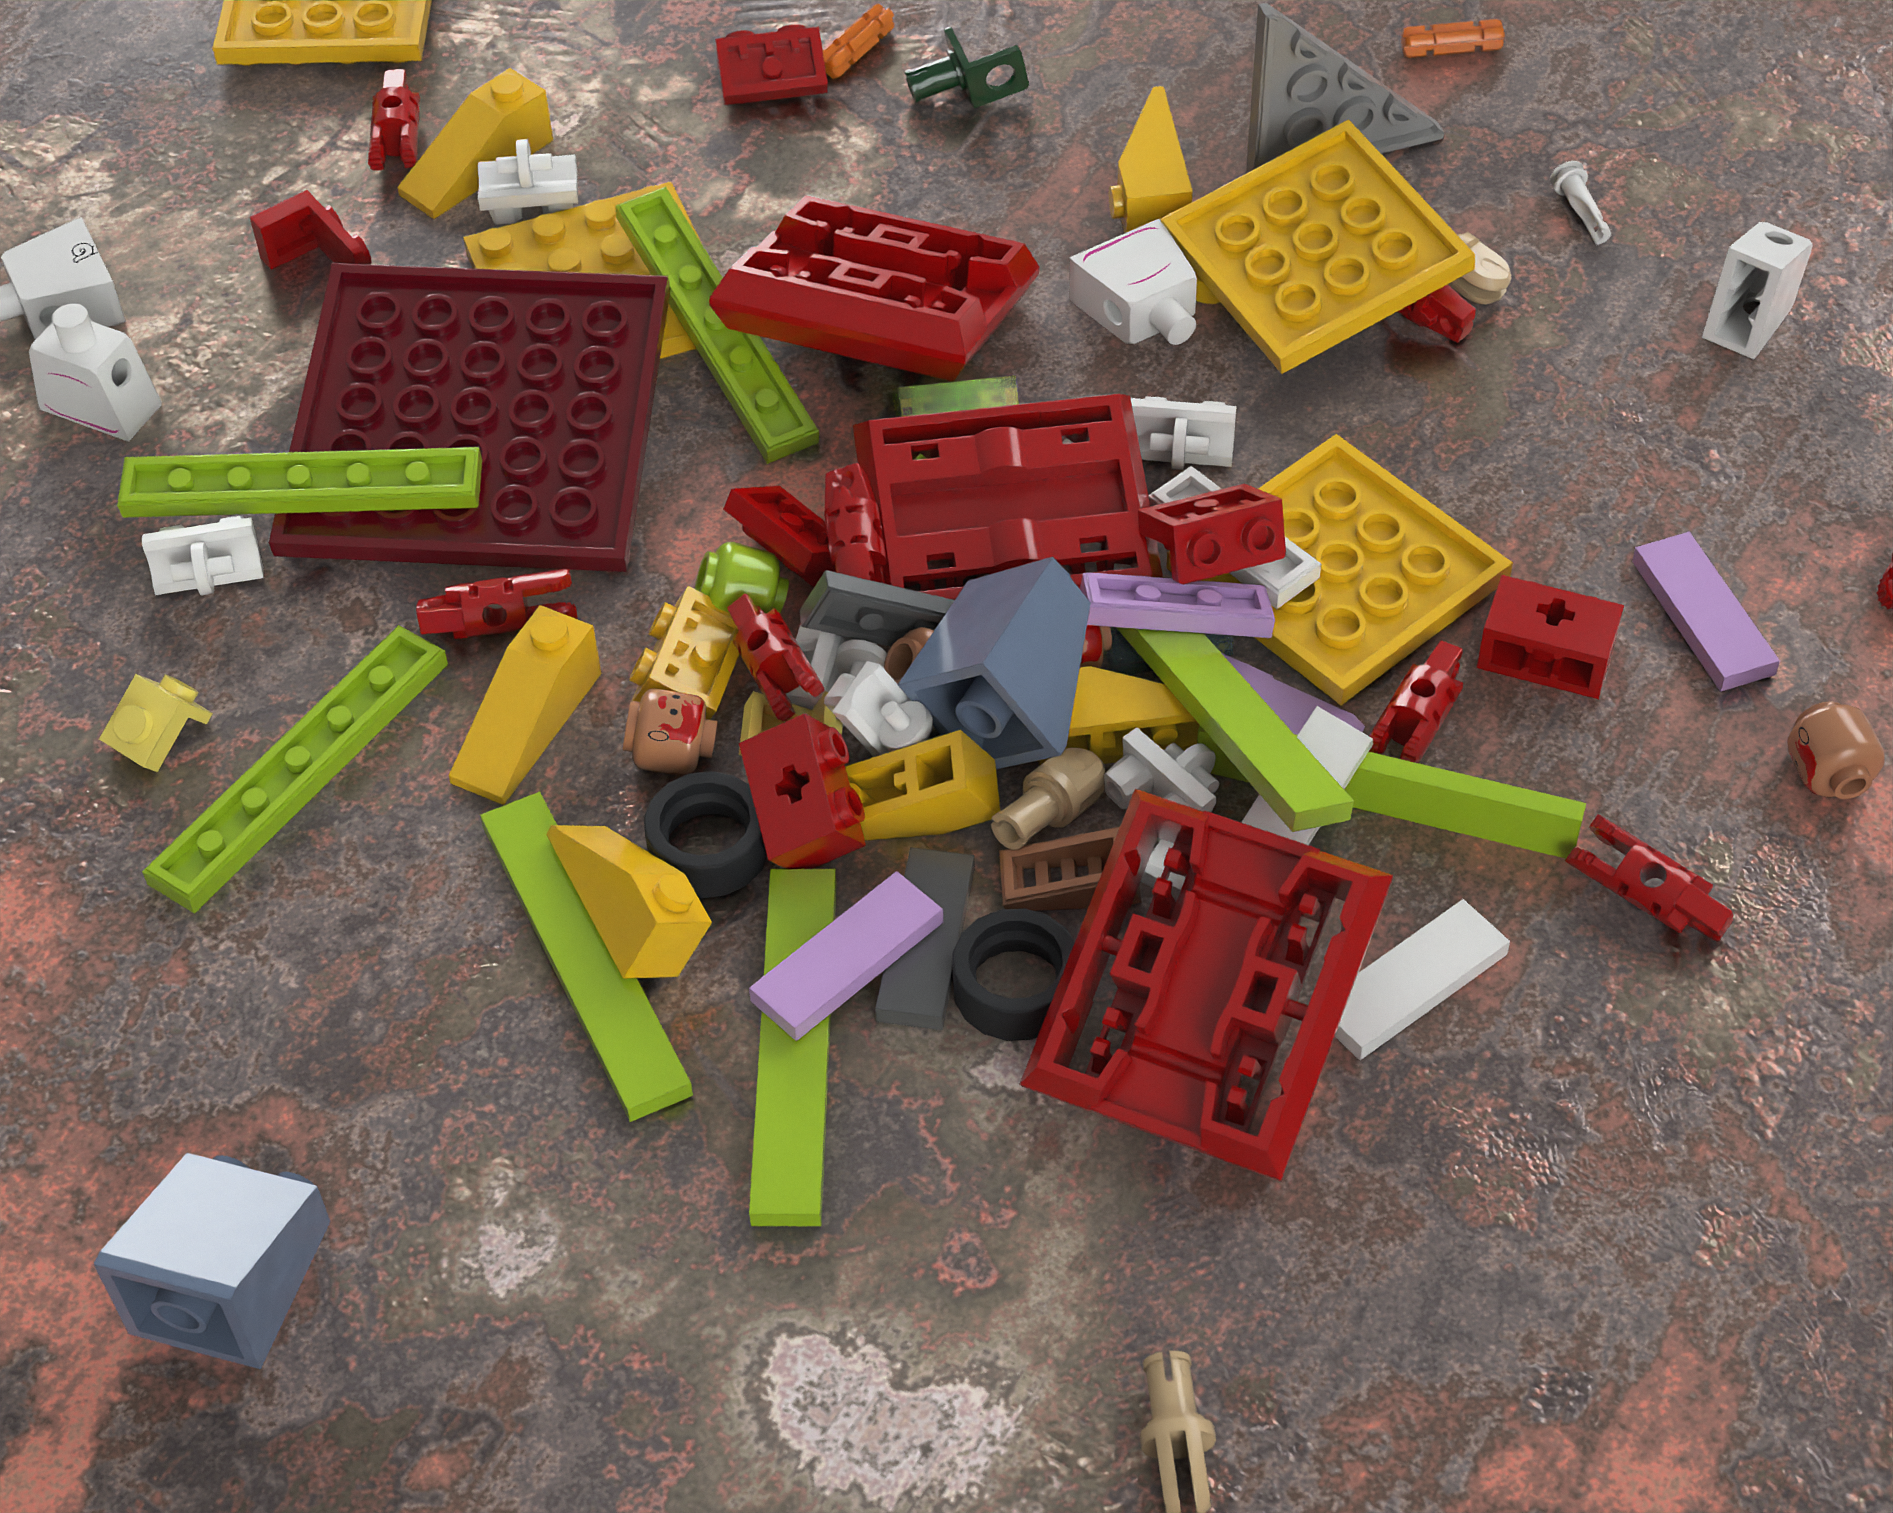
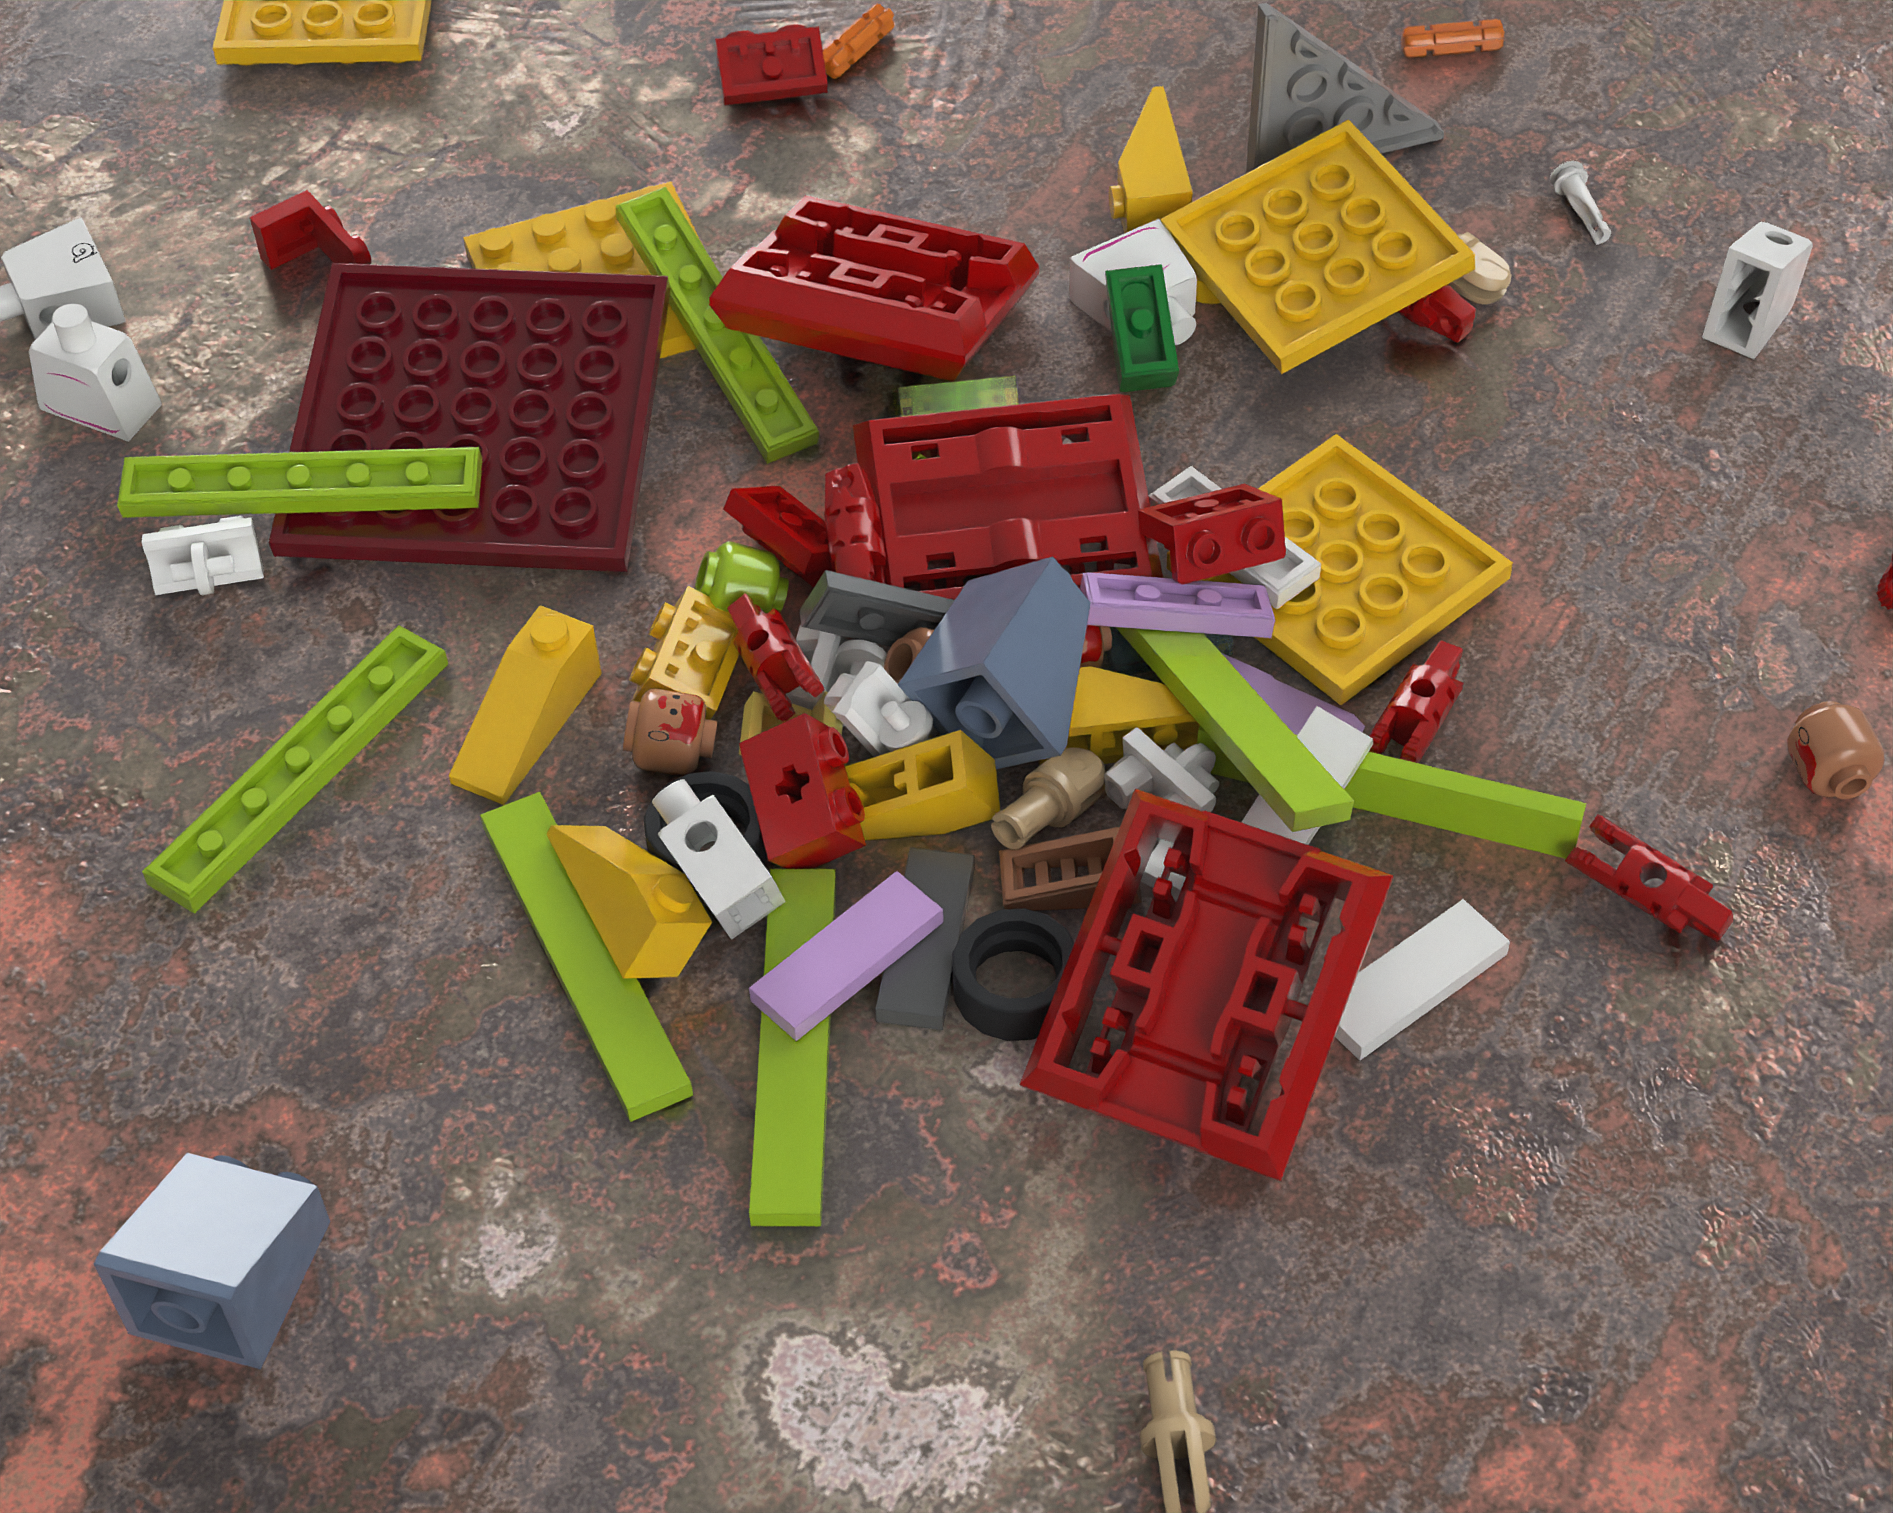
(151, 719): light yellow bracket -> none
(394, 122): red hinge -> none
(466, 607): red hinge -> none
(479, 131): yellow slope -> none
(526, 182): white hips -> none
(729, 872): none -> white torso
(969, 76): dark green bracket -> none
(1141, 328): none -> green slope
(1185, 431): white hips -> none
(1549, 636): red brick -> none
(1705, 611): lavender tile -> none

